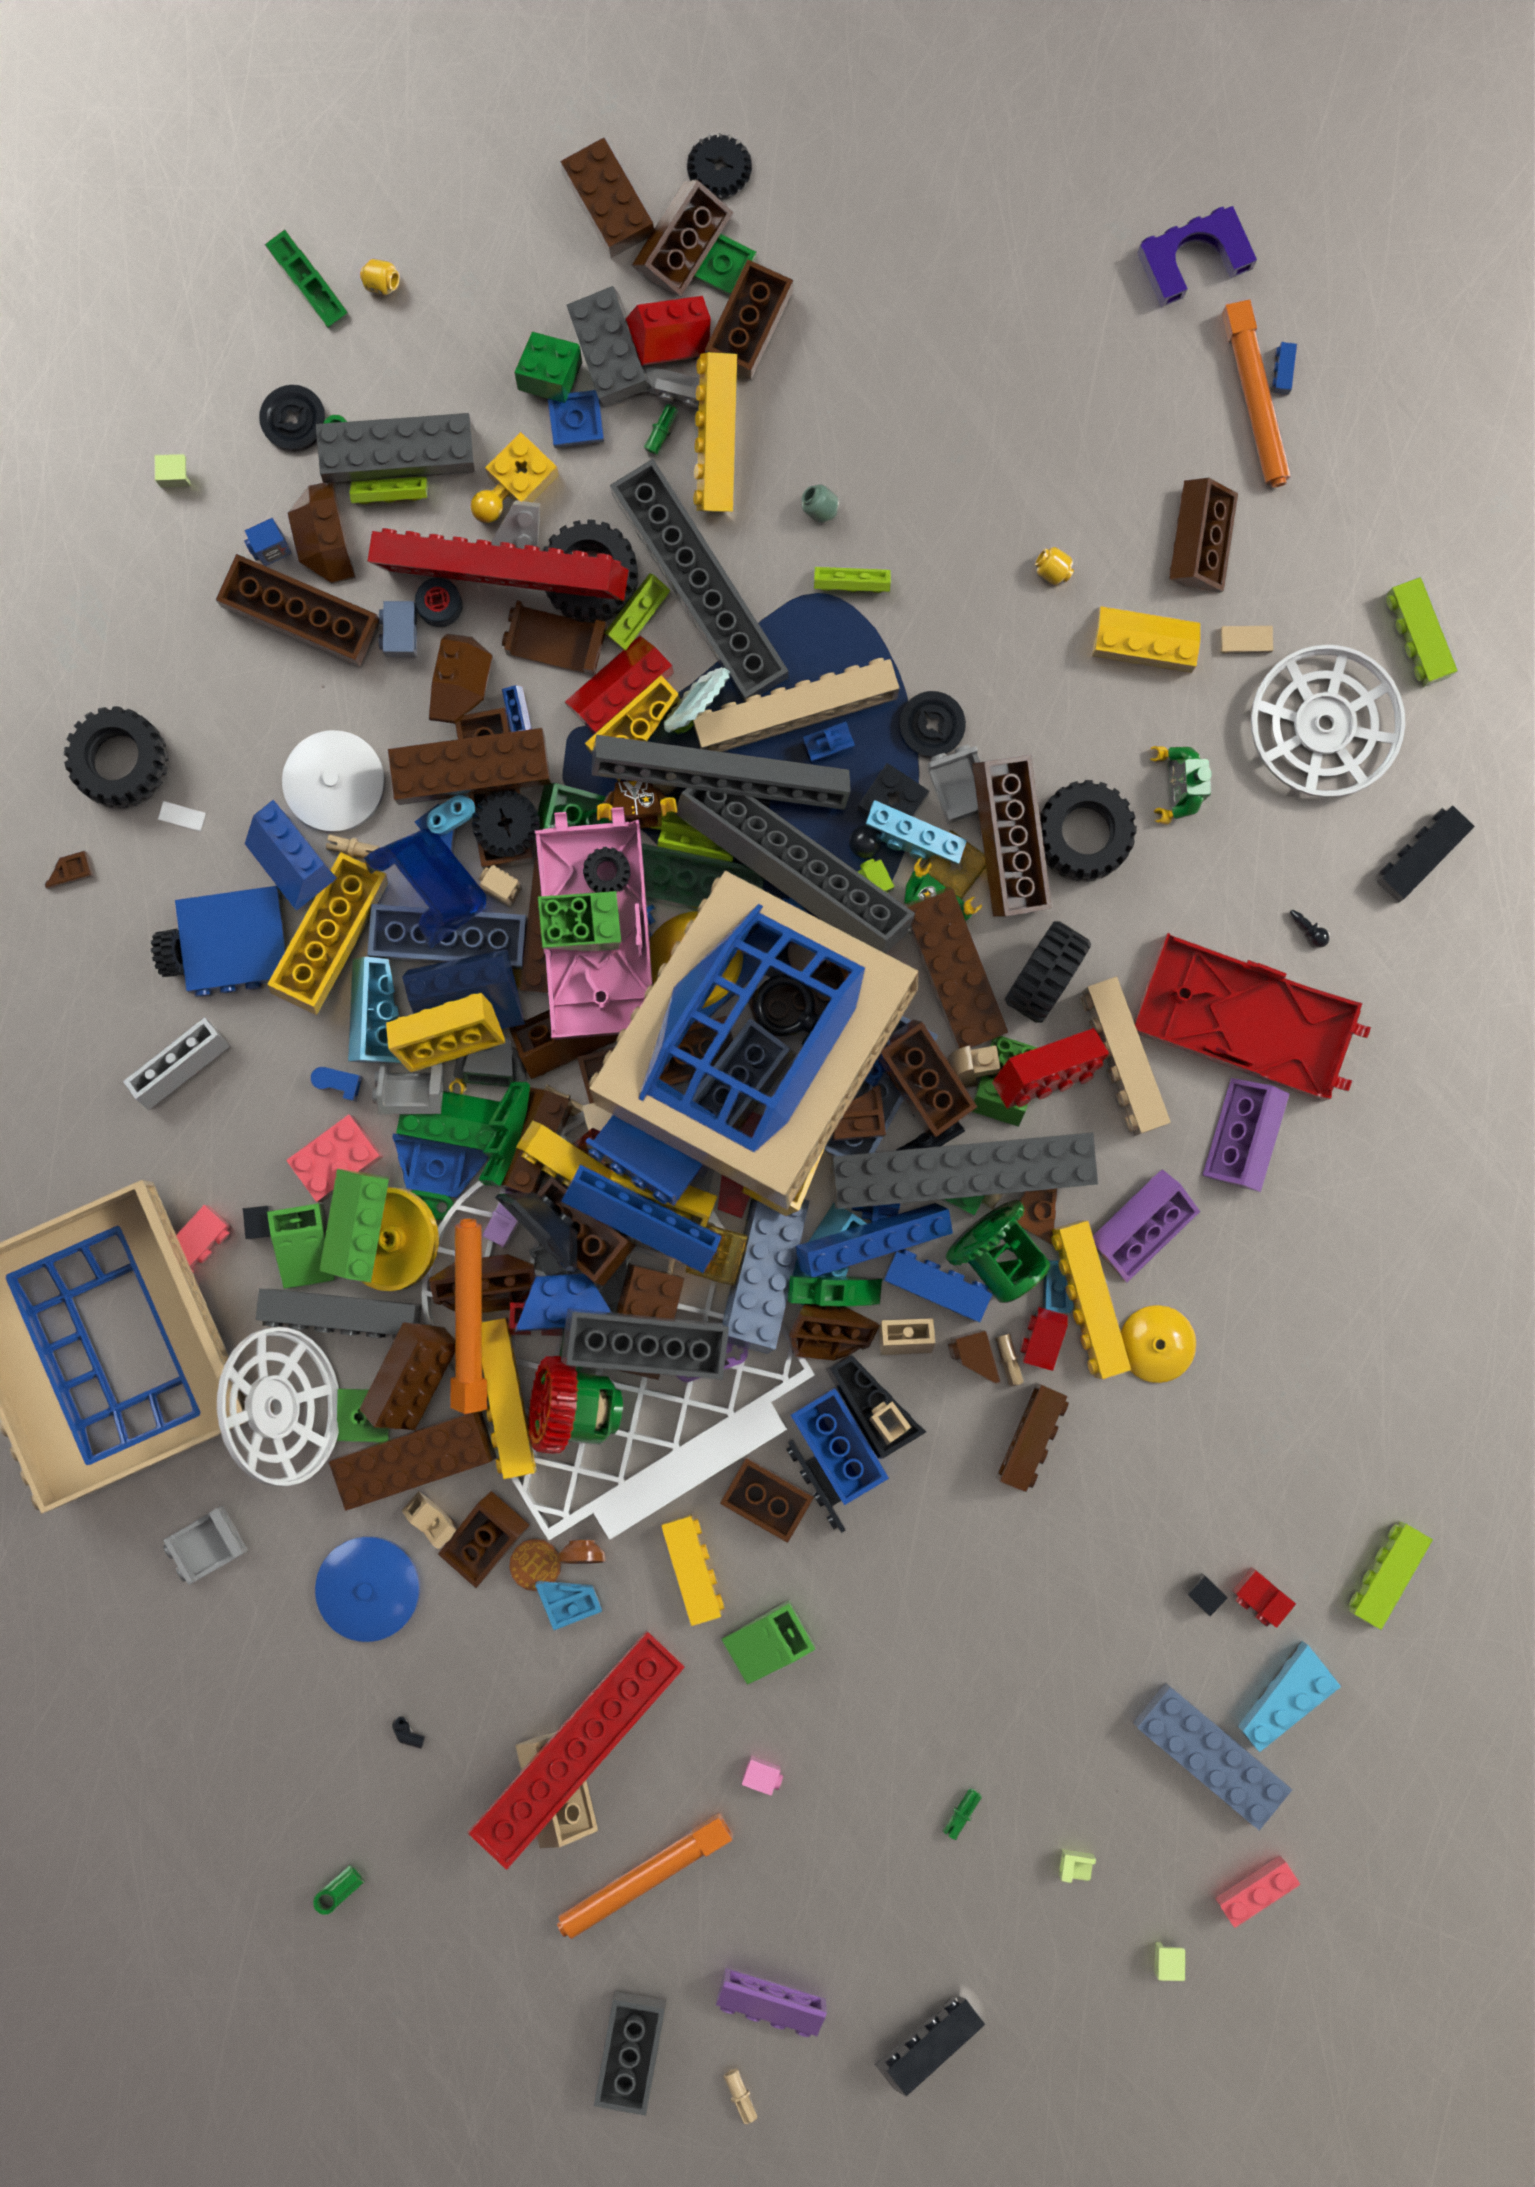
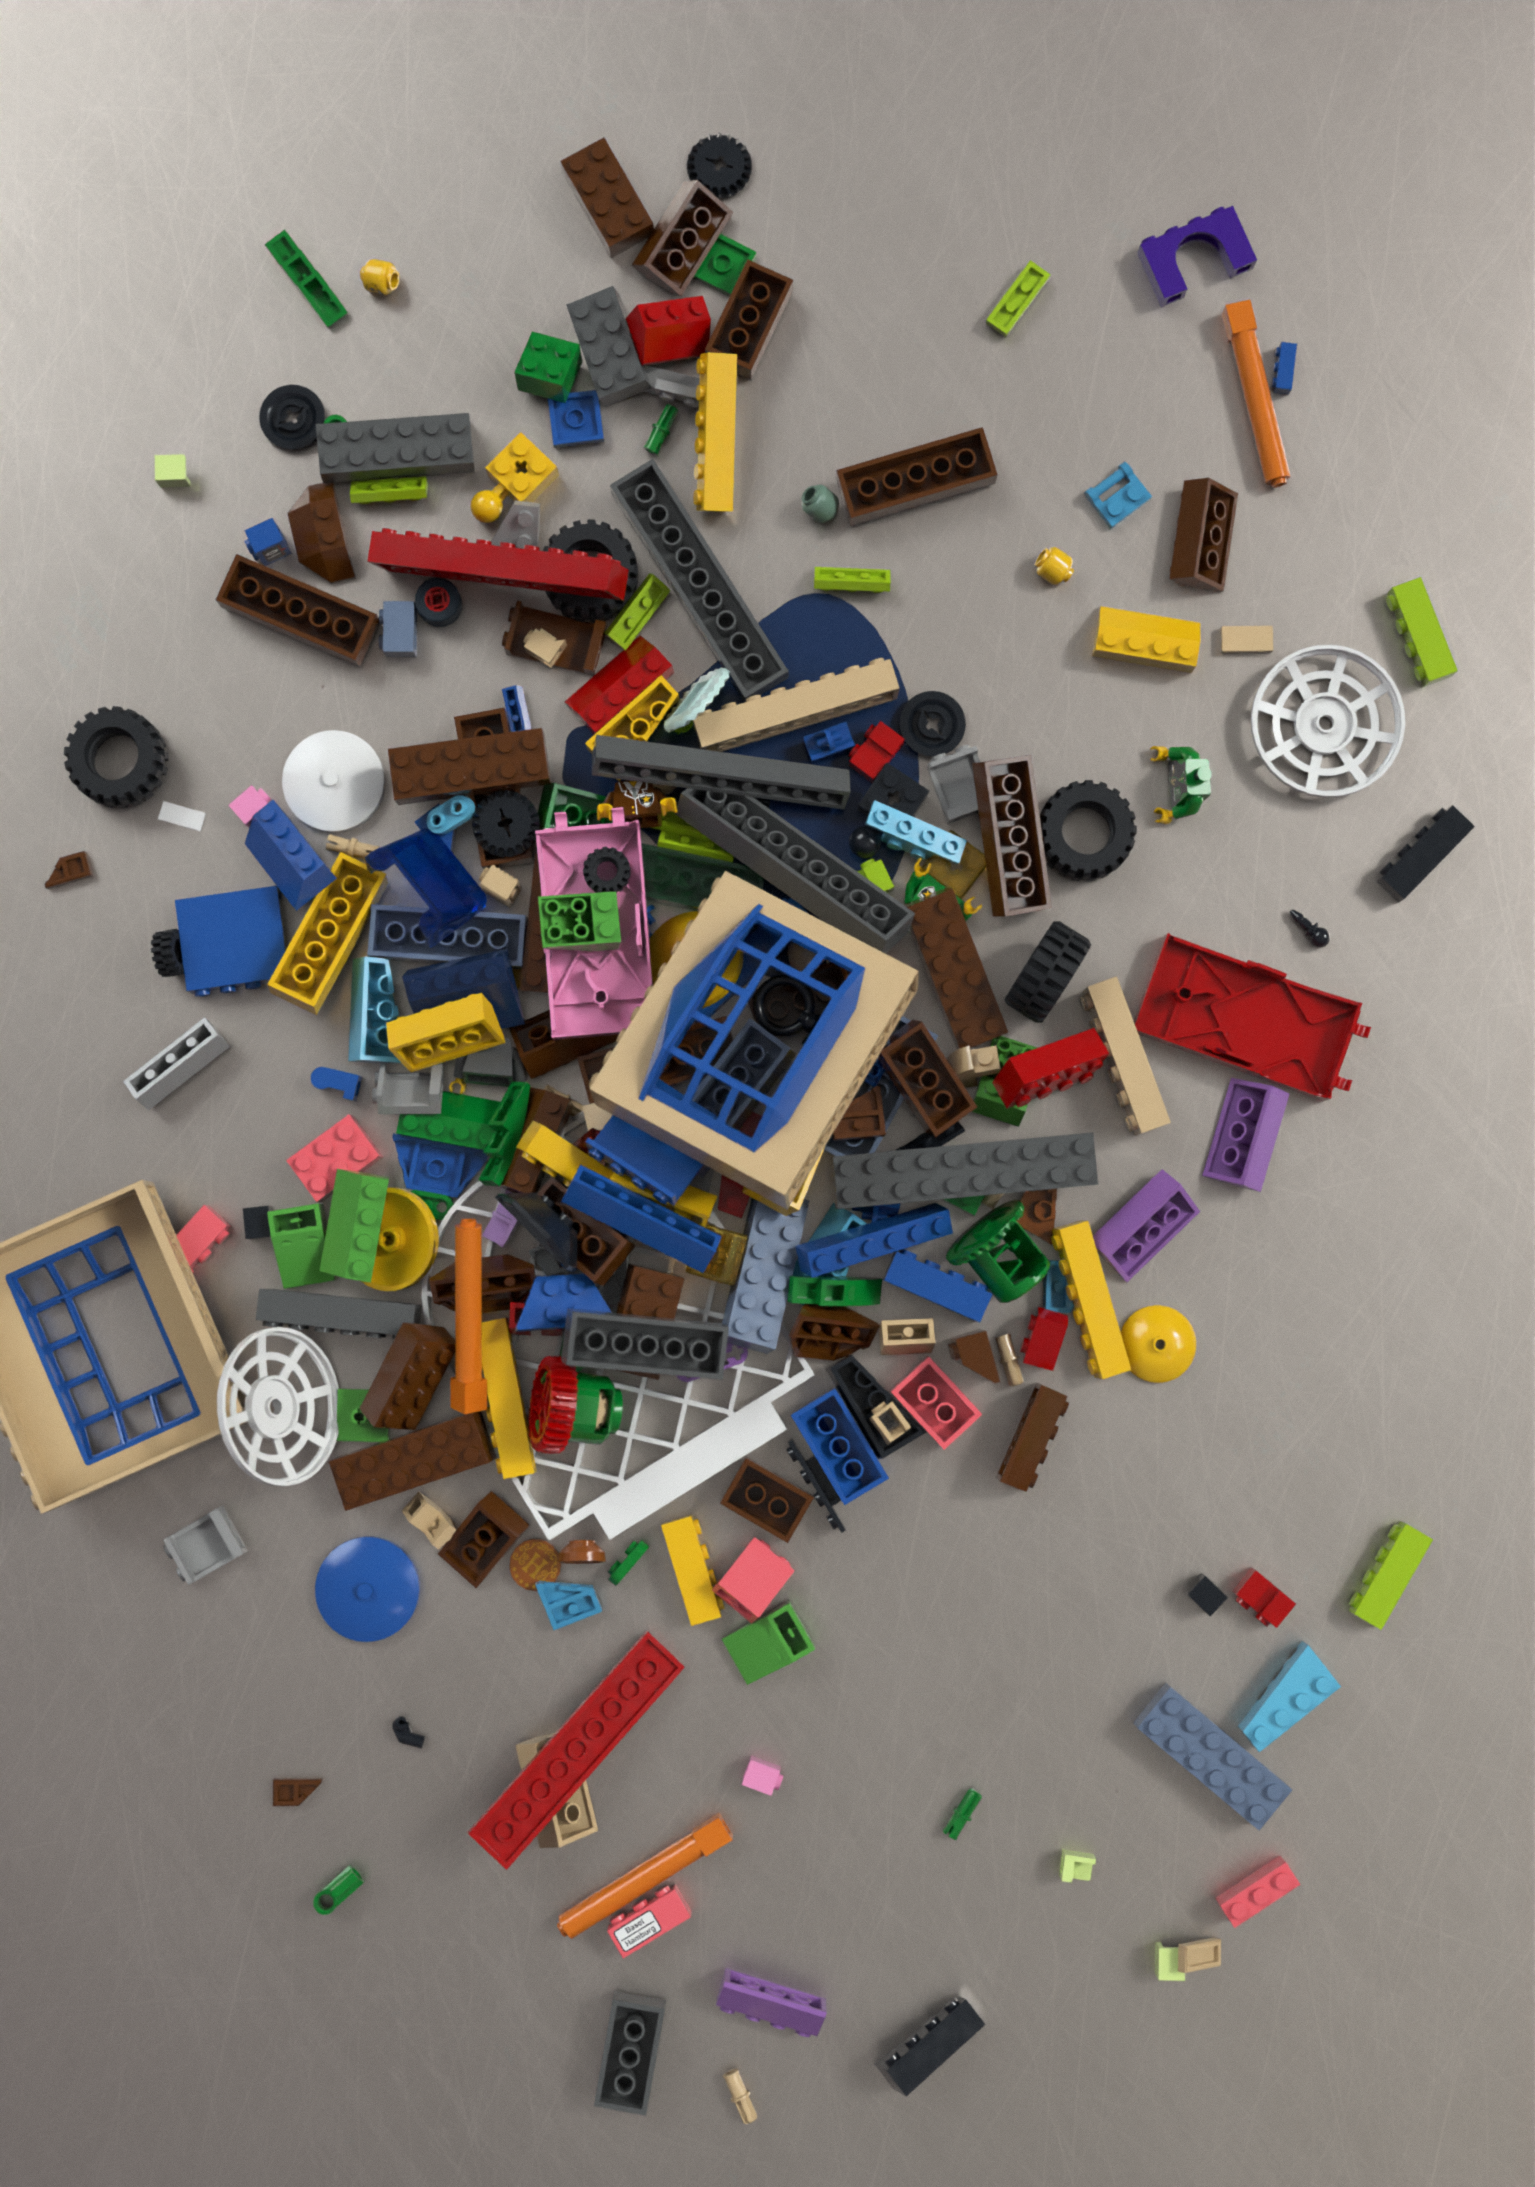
(249, 804): none -> bright pink brick
(293, 1790): none -> reddish brown tile
(458, 678): reddish brown wedge -> none
(544, 646): none -> tan window
(634, 1553): none -> green plate
(648, 1920): none -> coral brick
(753, 1580): none -> coral panel
(876, 751): none -> red brick
(916, 476): none -> reddish brown brick
(936, 1402): none -> coral brick
(1018, 298): none -> lime plate
(1121, 503): none -> dark azure plate
(1199, 1955): none -> tan tile

